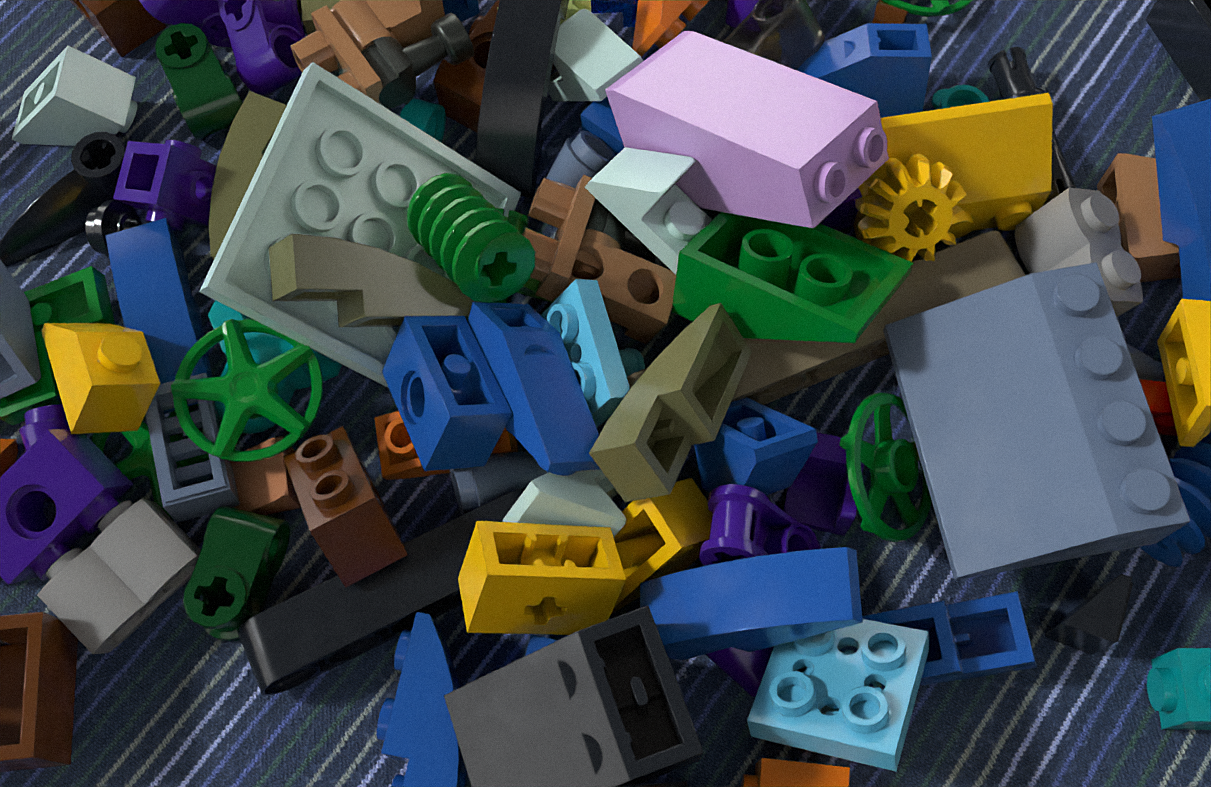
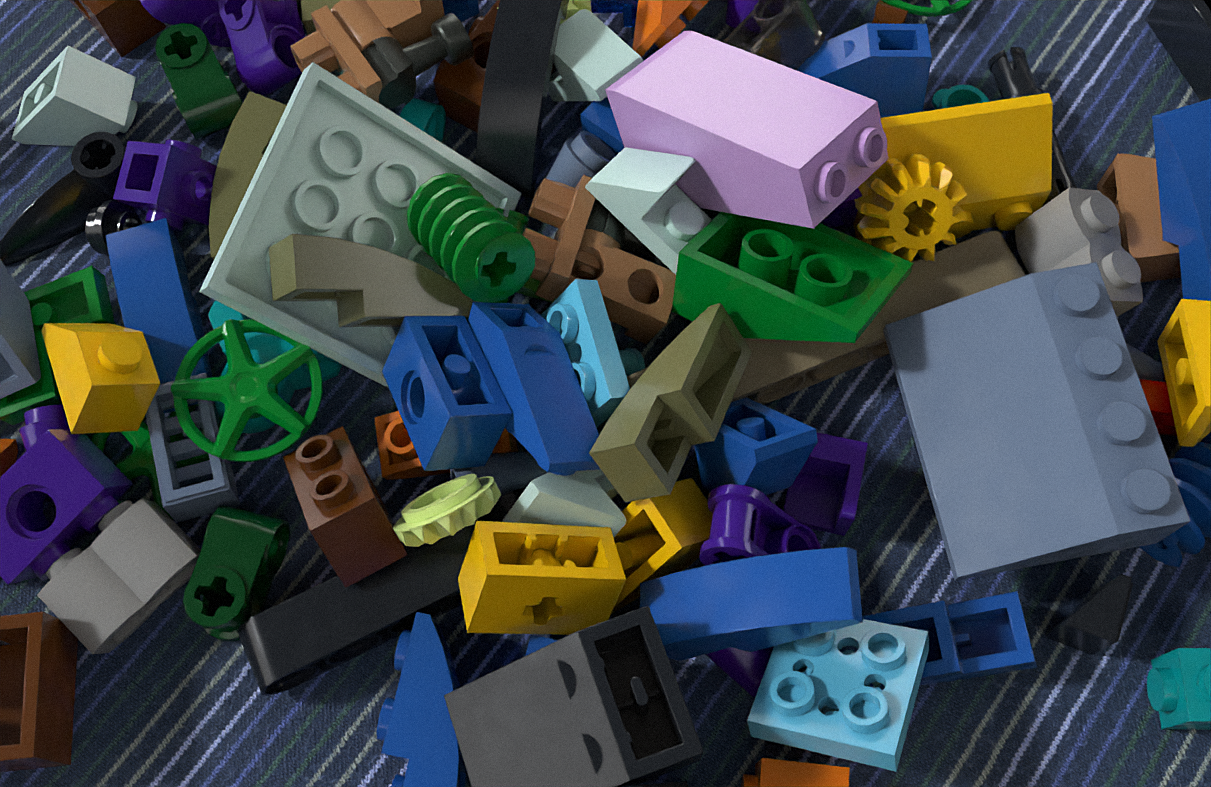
(265, 484): nougat slope -> none
(446, 509): none -> yellowish green gear
(891, 466): green wheel -> none

